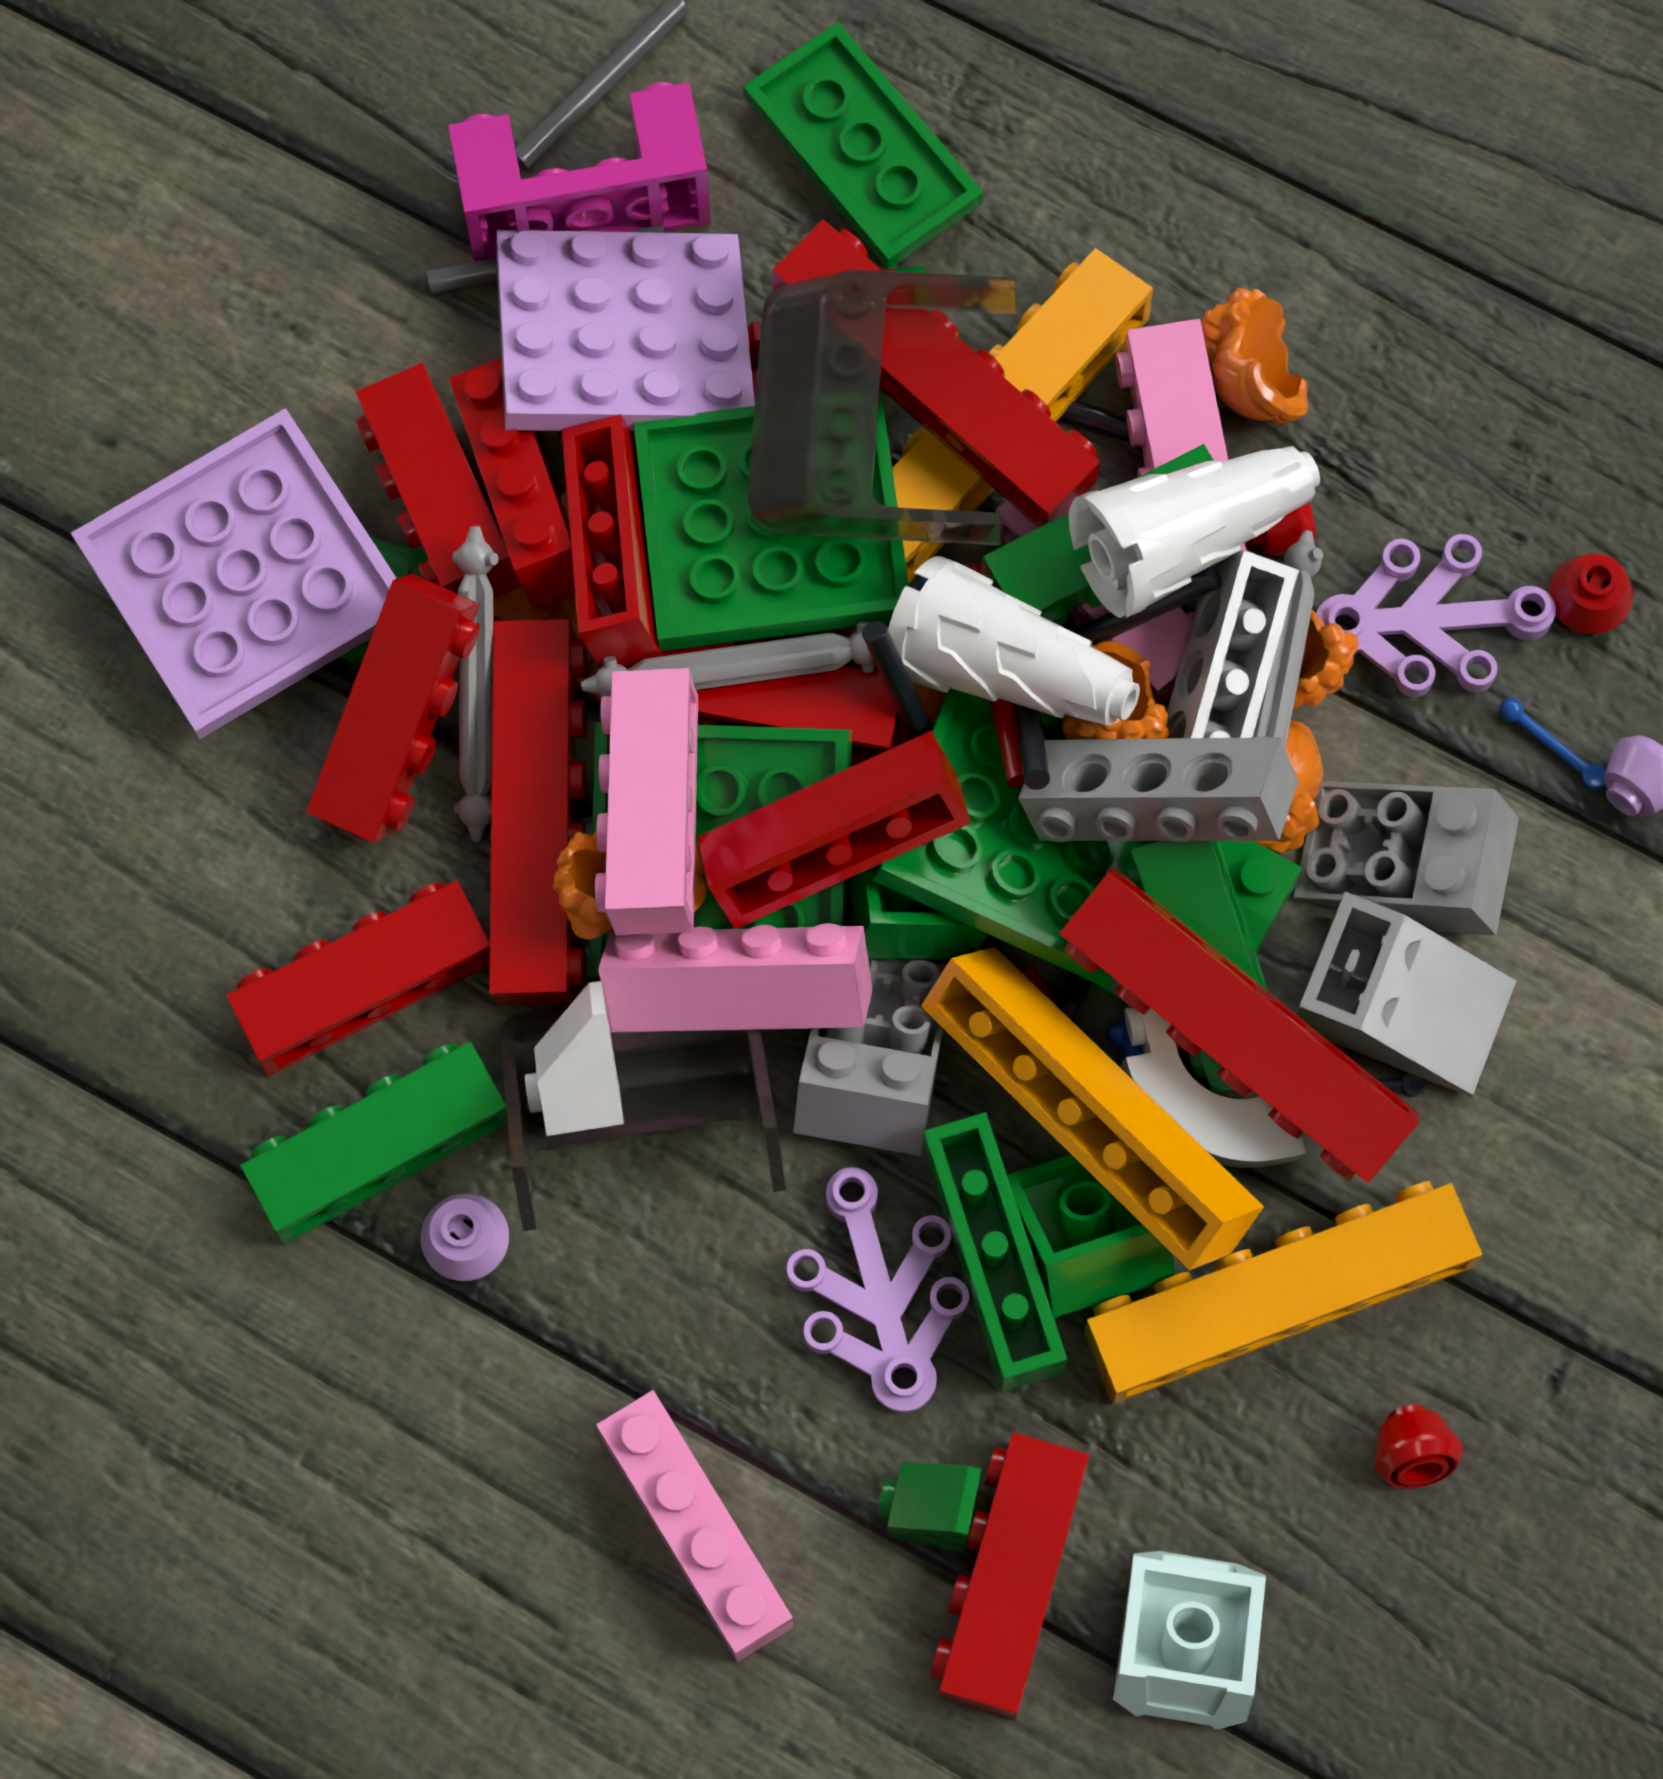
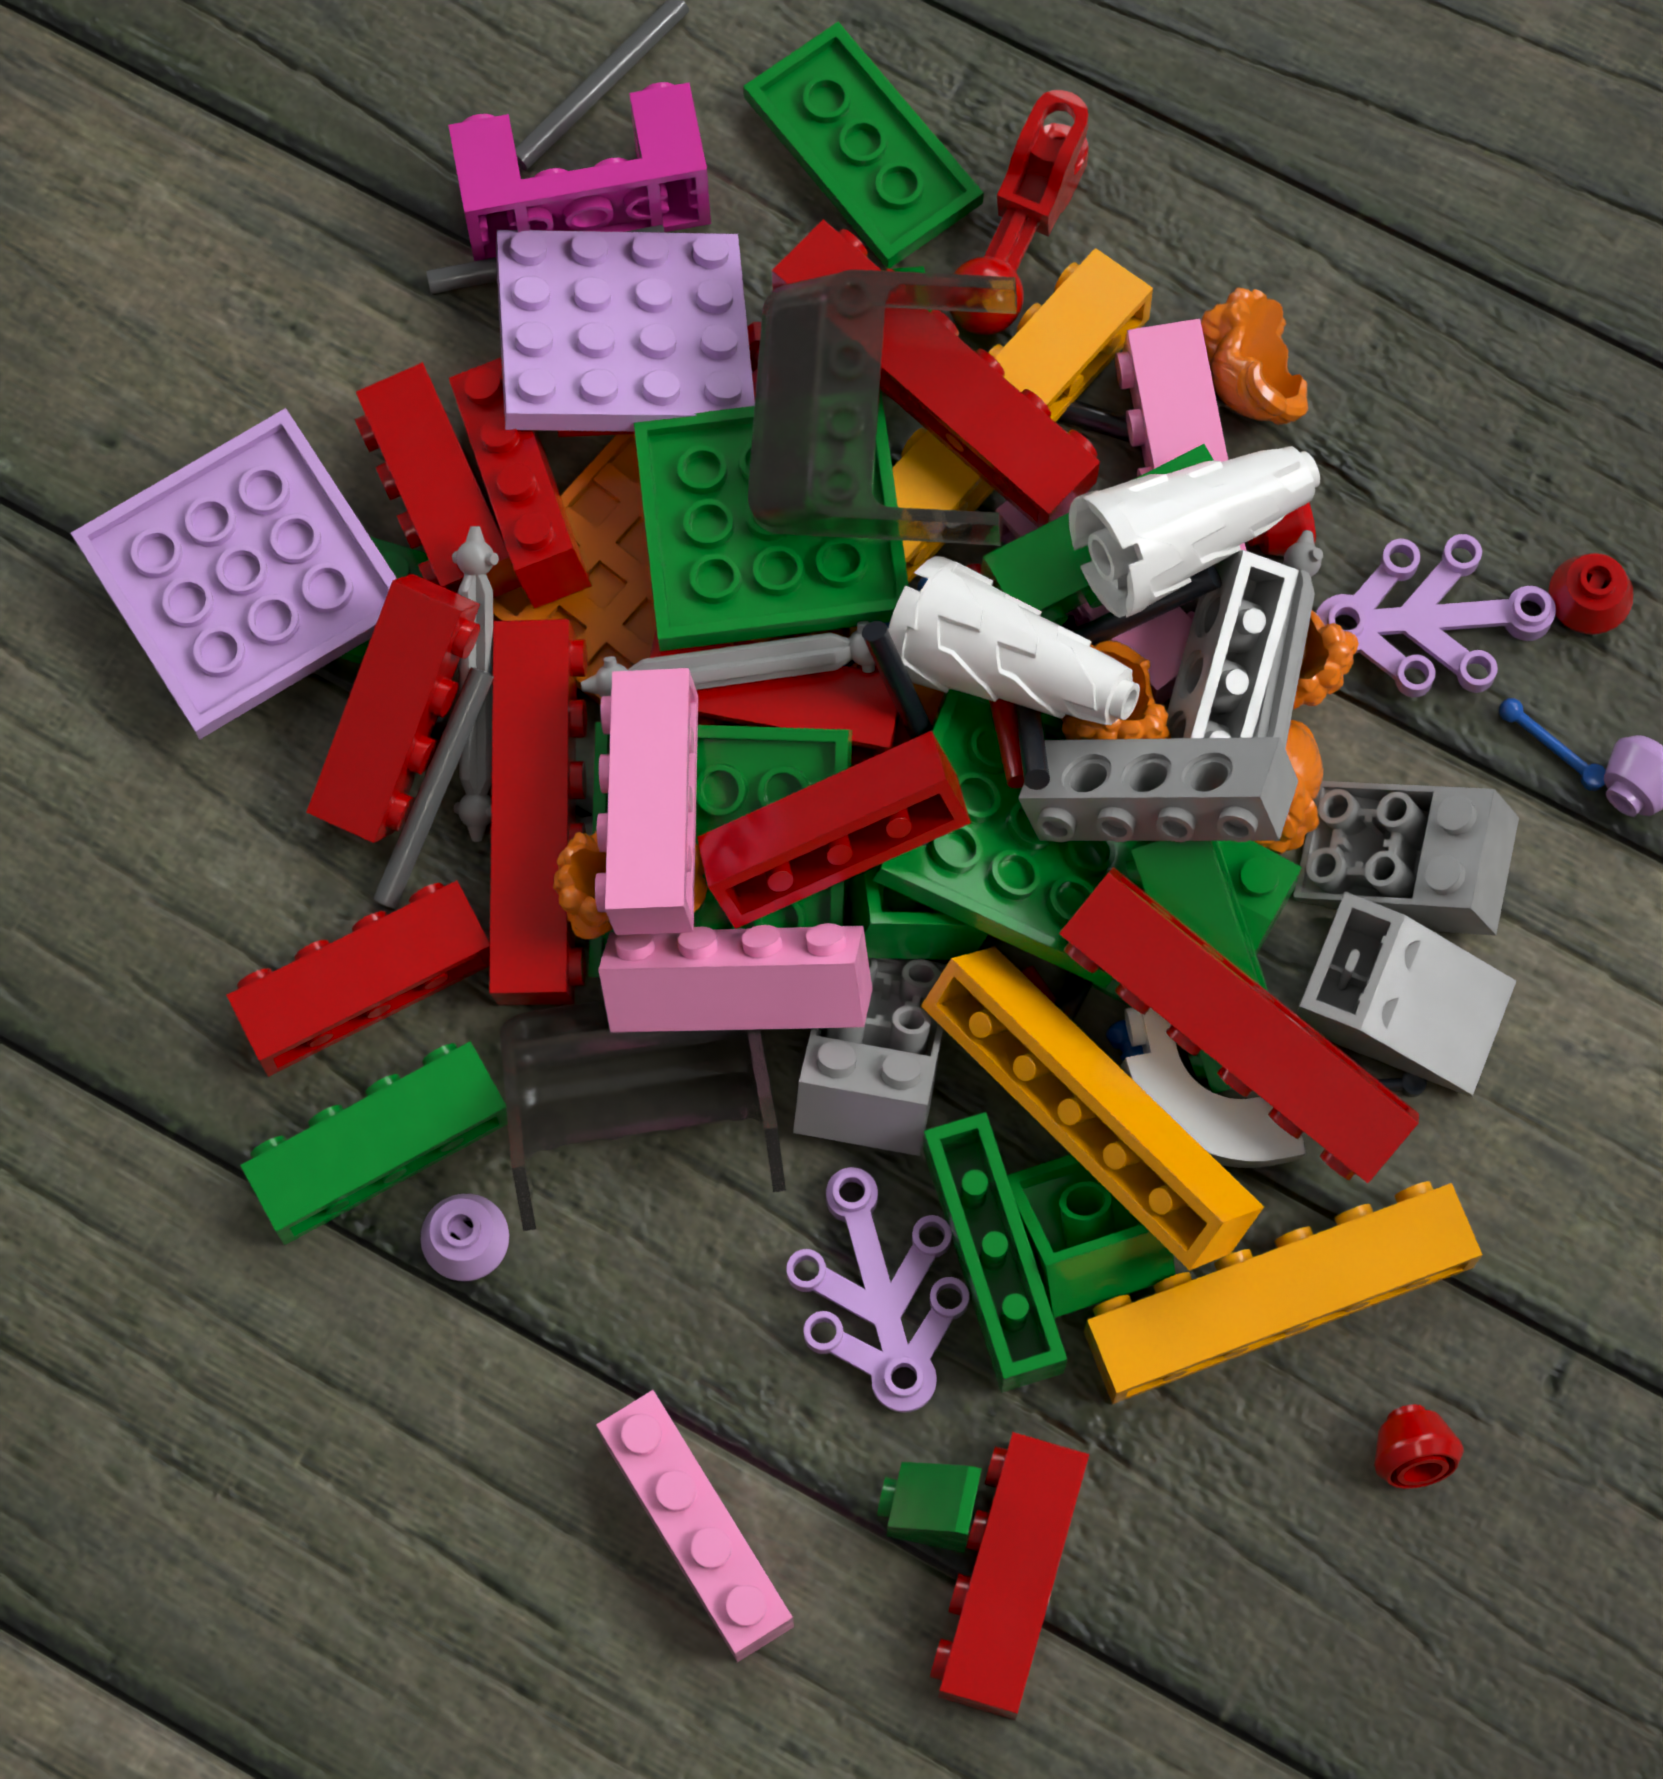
(433, 787): none -> dark grey bar
(577, 1069): white slope -> none
(609, 542): red brick -> none
(1031, 198): none -> red piece
(1190, 1639): light aqua slope -> none

